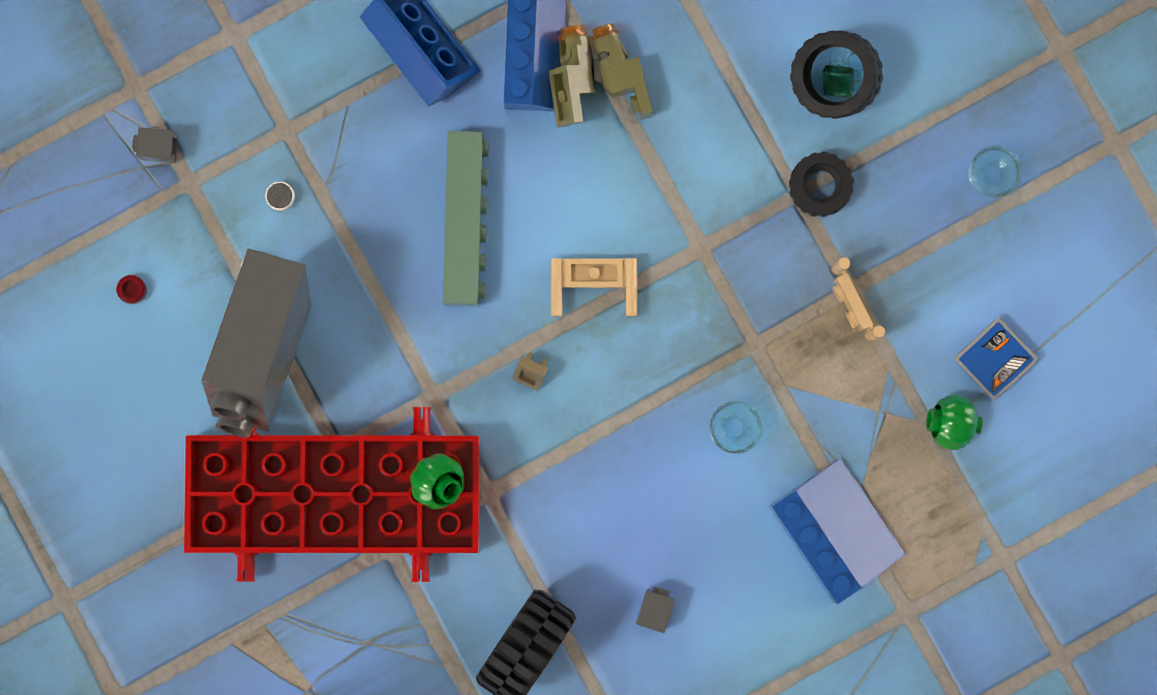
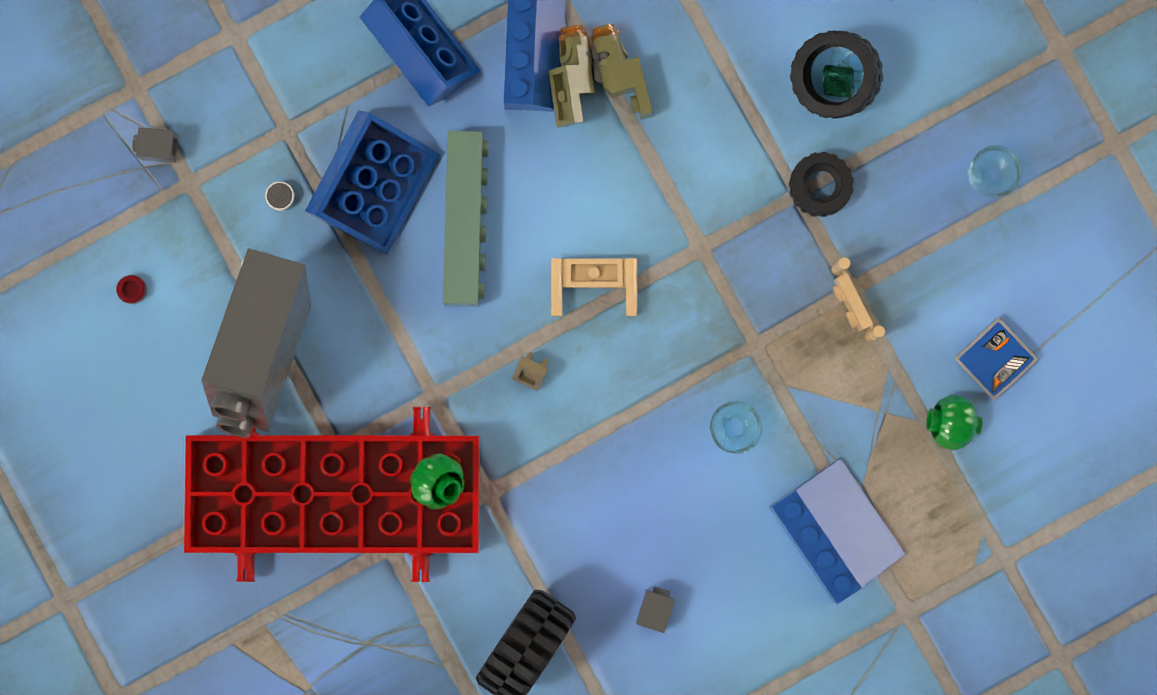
(372, 181): none -> blue slope

